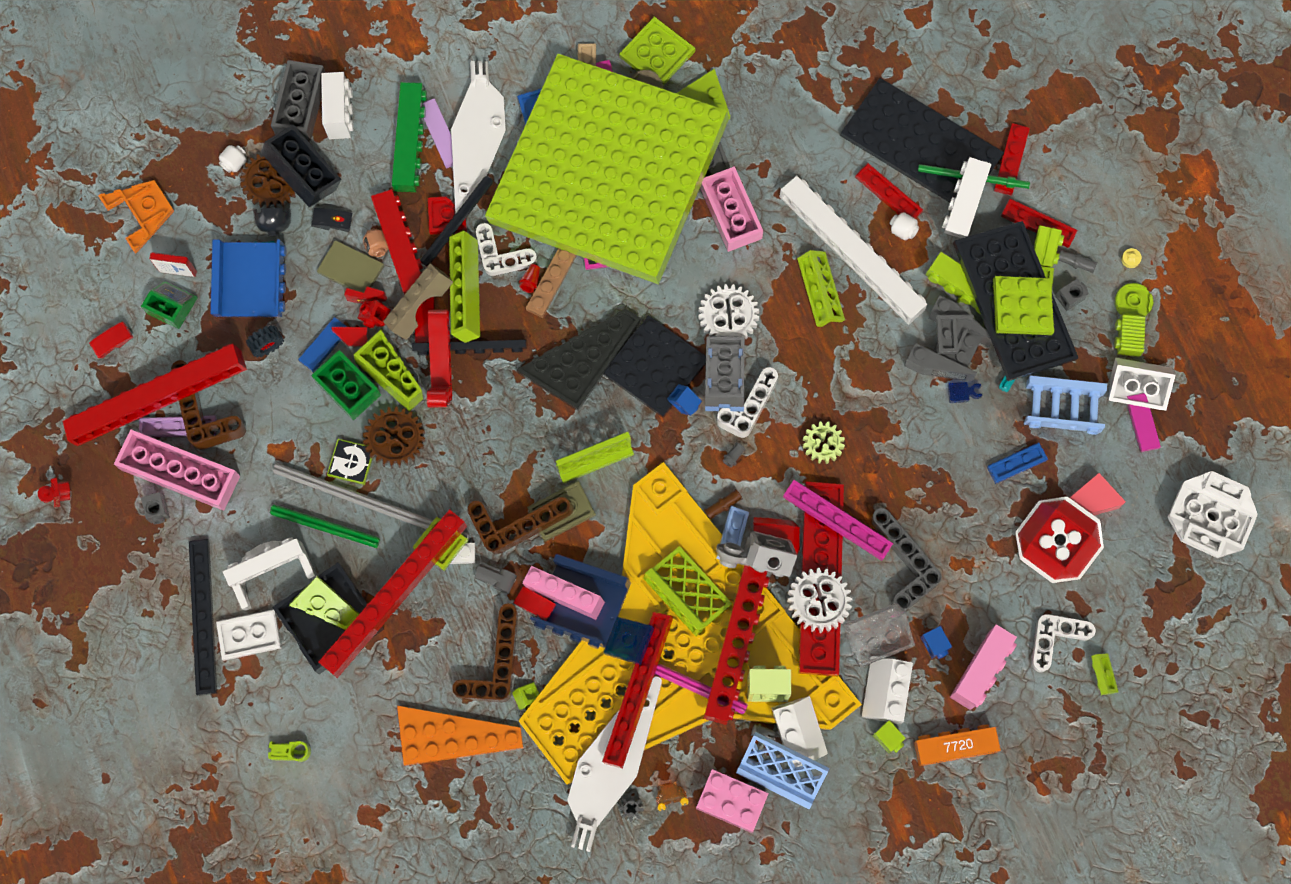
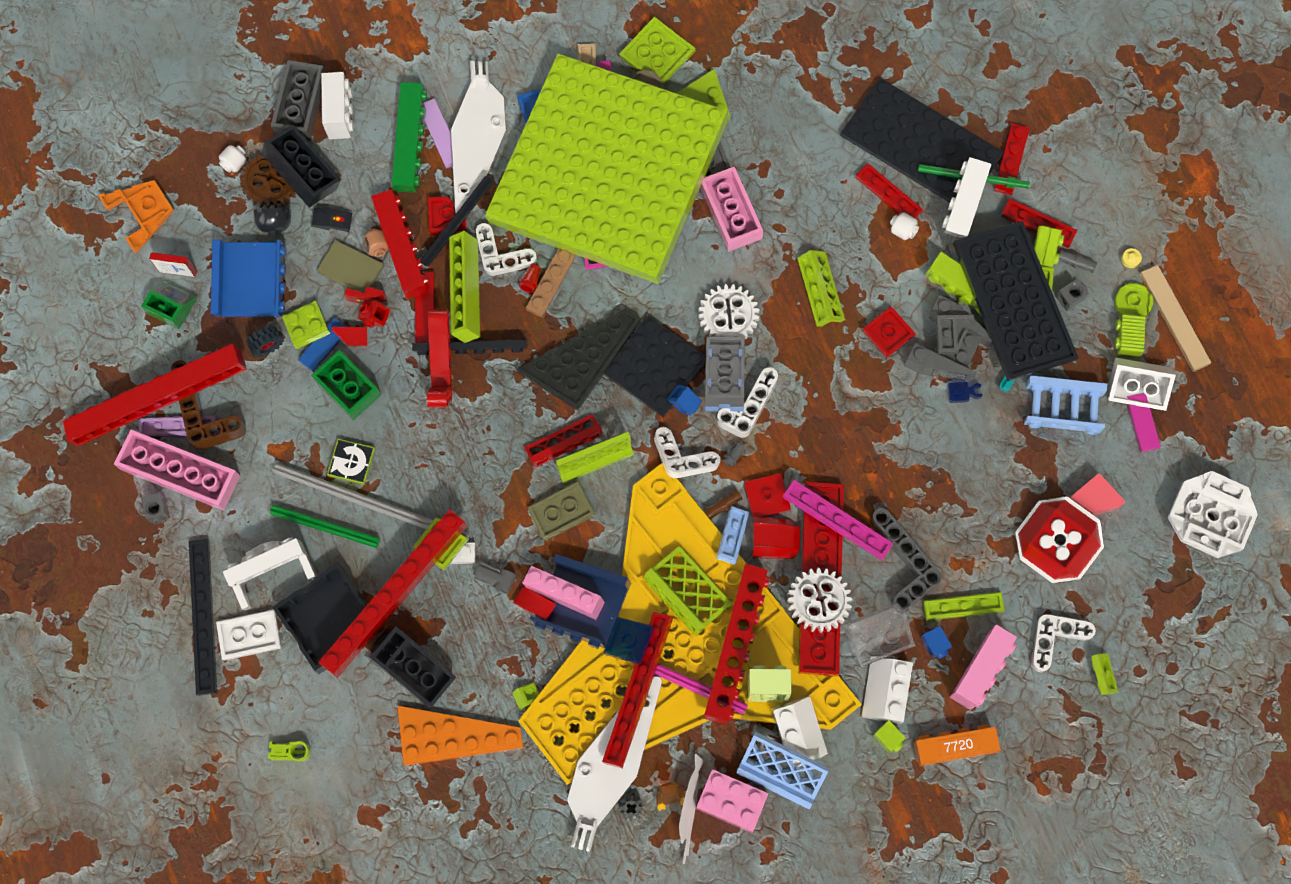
(57, 492): red hips -> none
(110, 339): red slope -> none
(306, 325): none -> lime plate
(325, 603): wing -> none
(388, 370): lime wedge -> none
(404, 423): reddish brown gear -> none
(410, 665): none -> black hinge
(429, 284): dark tan arch -> none
(499, 663): reddish brown beam -> none
(518, 526): reddish brown beam -> none
(565, 445): none -> red fence
(676, 459): none -> white beam
(689, 806): none -> white sticker
(761, 553): light grey brick -> none
(766, 496): none -> red plate
(834, 440): yellowish green gear -> none
(853, 250): white brick -> none
(888, 332): none -> red plate
(963, 606): none -> lime tile
(1017, 463): blue tile -> none
(1023, 305): lime plate -> none
(1175, 318): none -> tan tile

